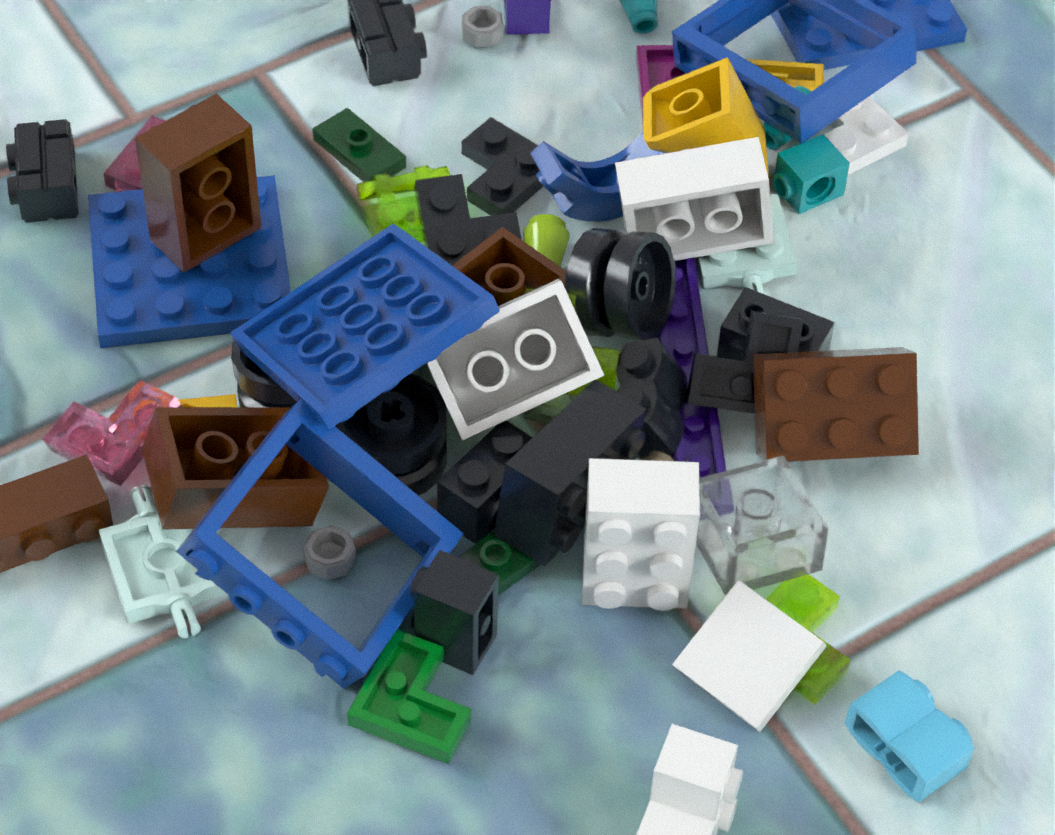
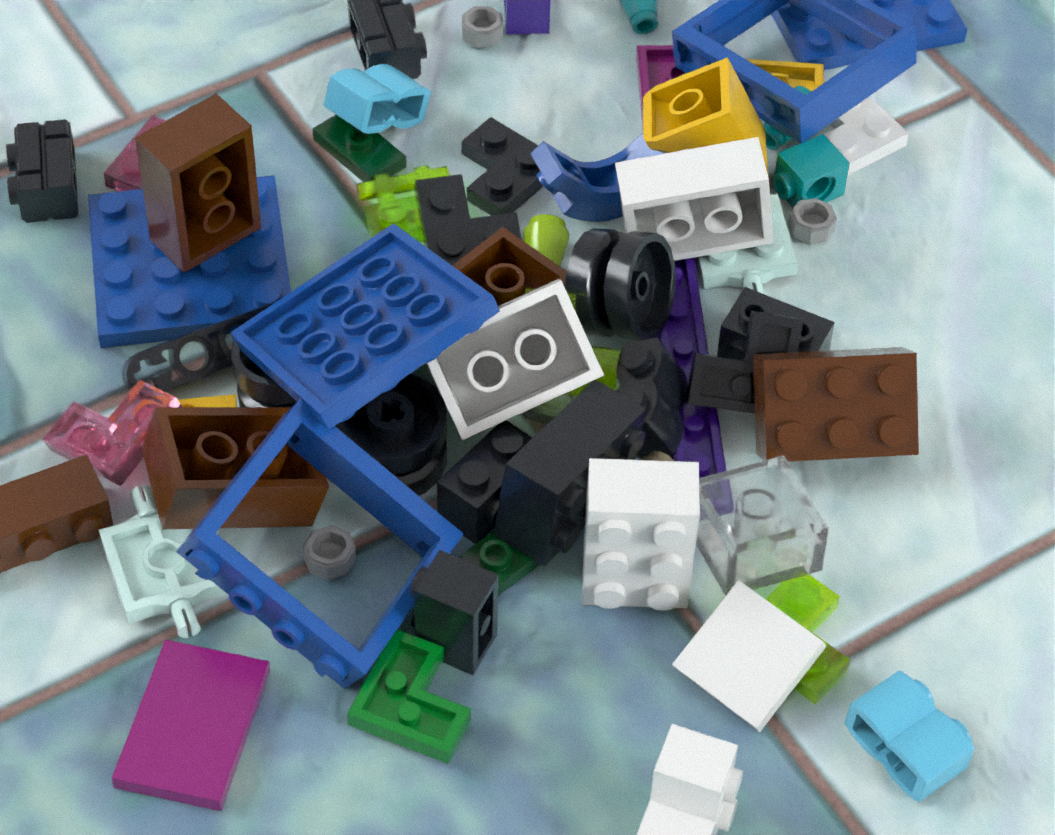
(191, 725): none -> magenta tile
(210, 338): none -> black beam
(376, 98): none -> medium azure brick
(812, 221): none -> light grey tile

